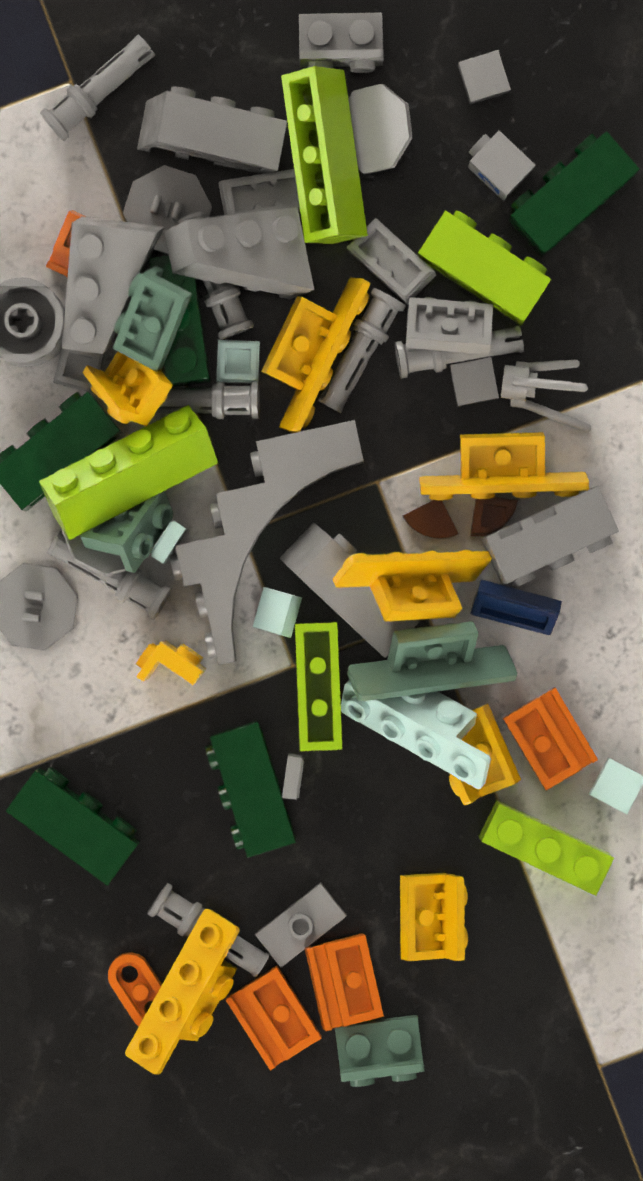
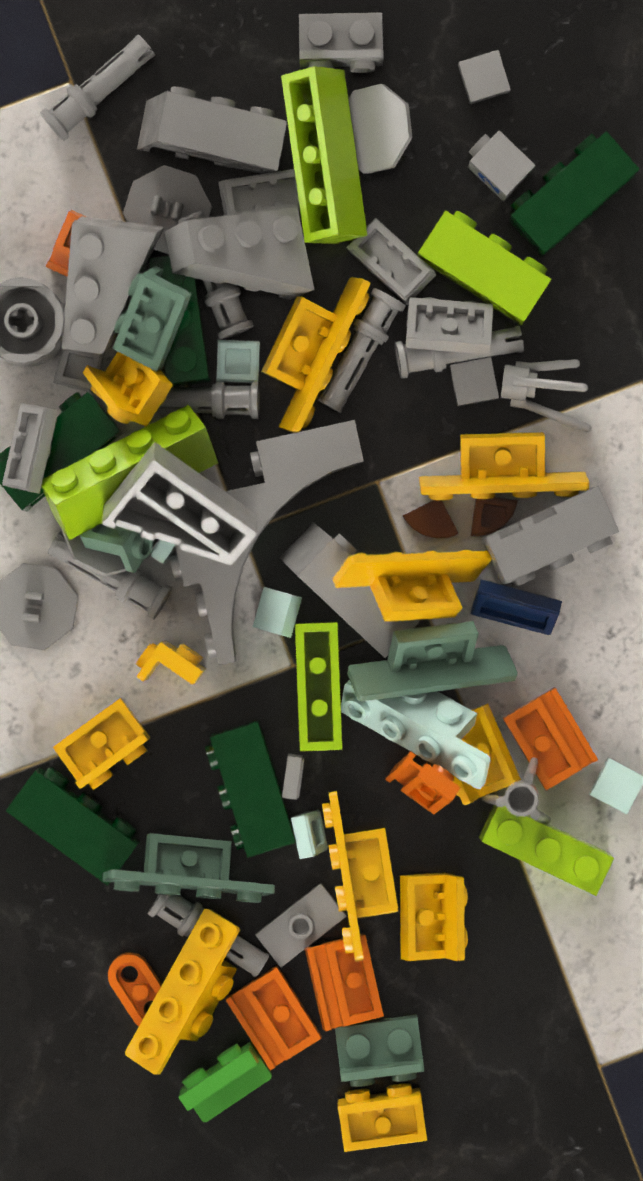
(30, 447): none -> light grey plate
(101, 744): none -> yellow bracket
(181, 507): none -> light grey wedge
(188, 864): none -> sand green bracket
(225, 1083): none -> bright green bracket
(309, 833): none -> light aqua tile
(365, 873): none -> yellow bracket
(382, 1117): none -> yellow bracket
(426, 785): none -> orange plate
(521, 796): none -> light grey plant

